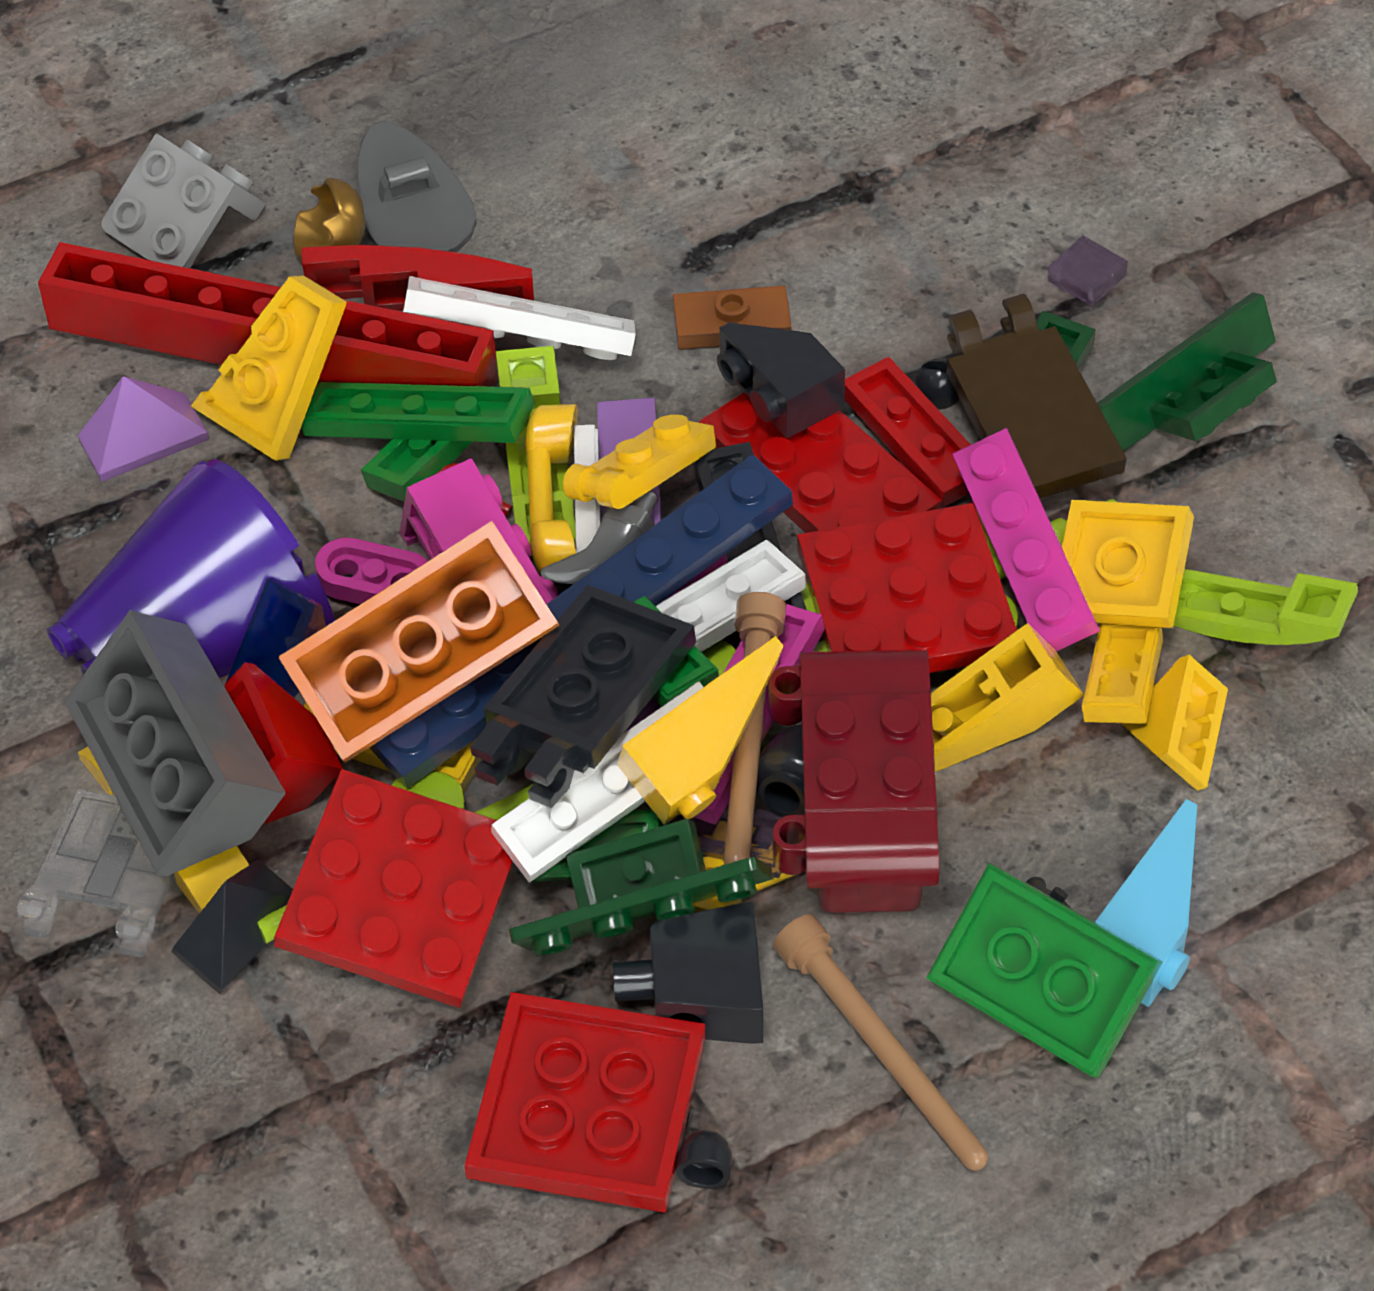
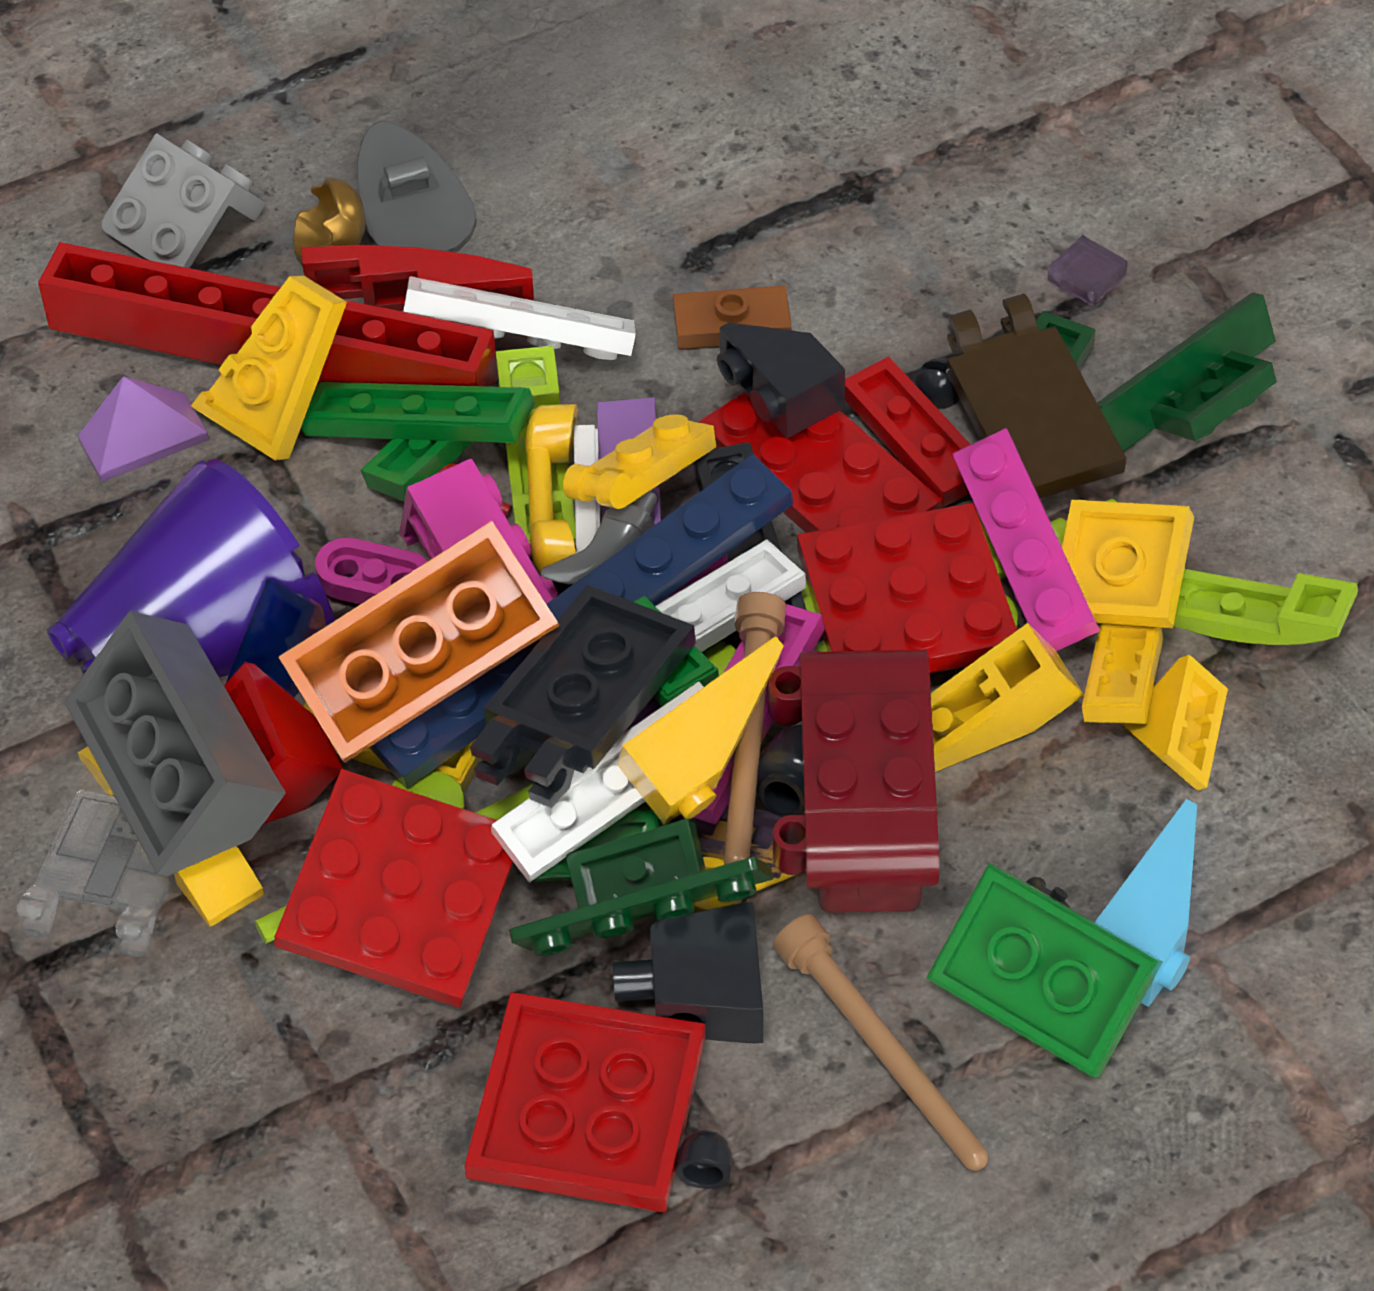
(226, 930): black slope -> none

